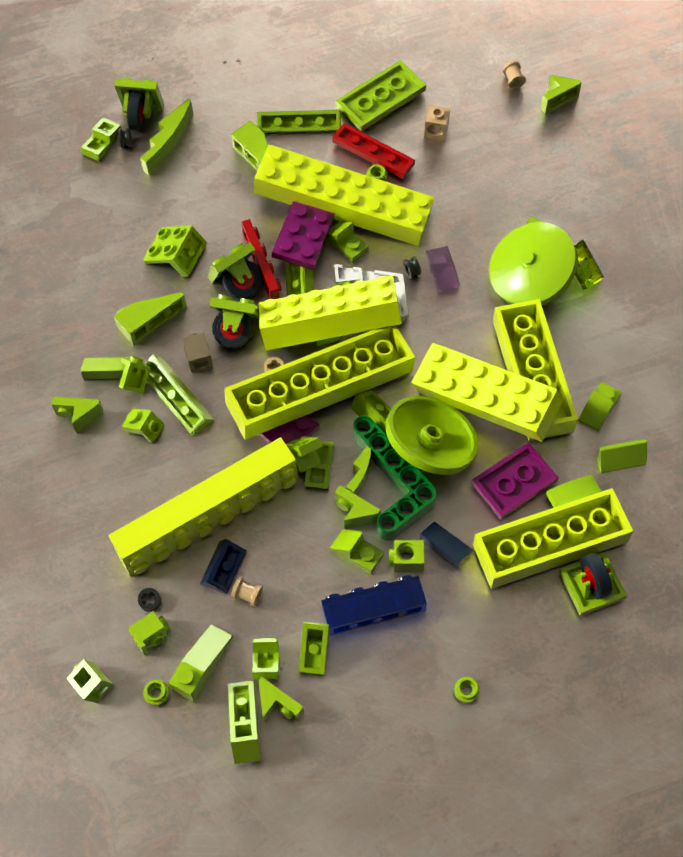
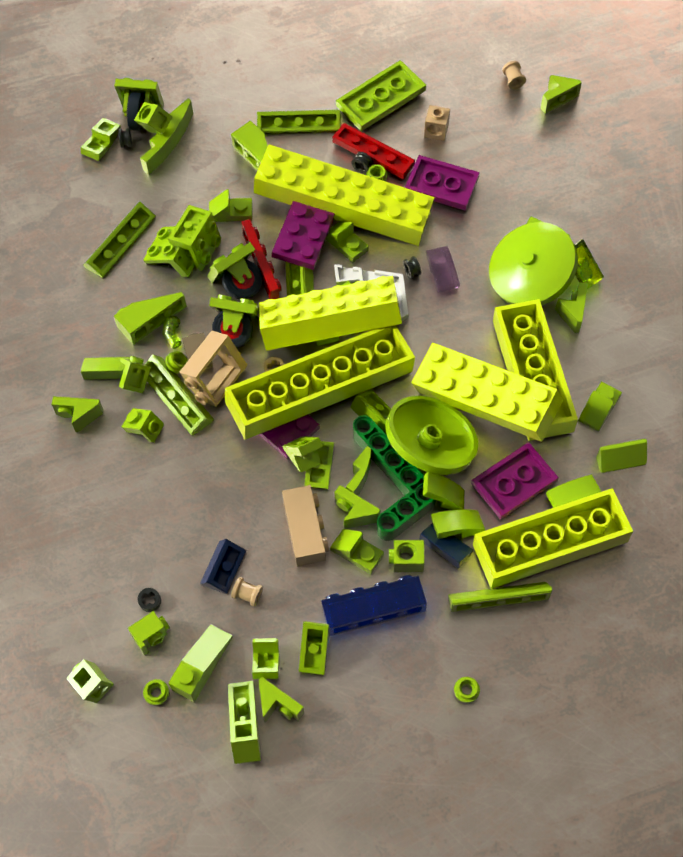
(119, 240): none -> lime slope
(153, 118): none -> lime brick
(168, 331): none -> clear neon green arm
(175, 361): none -> lime plate
(198, 234): none -> lime bracket
(205, 507): neon yellow brick -> none
(226, 376): none -> tan window
(229, 209): none -> lime slope
(305, 525): none -> tan brick
(362, 162): none -> pearl dark grey bush
(444, 181): none -> magenta plate
(444, 490): none -> lime slope
(455, 522): none -> lime slope
(499, 596): none -> lime slope
(572, 310): none -> lime slope
(592, 583): lime plate -> none

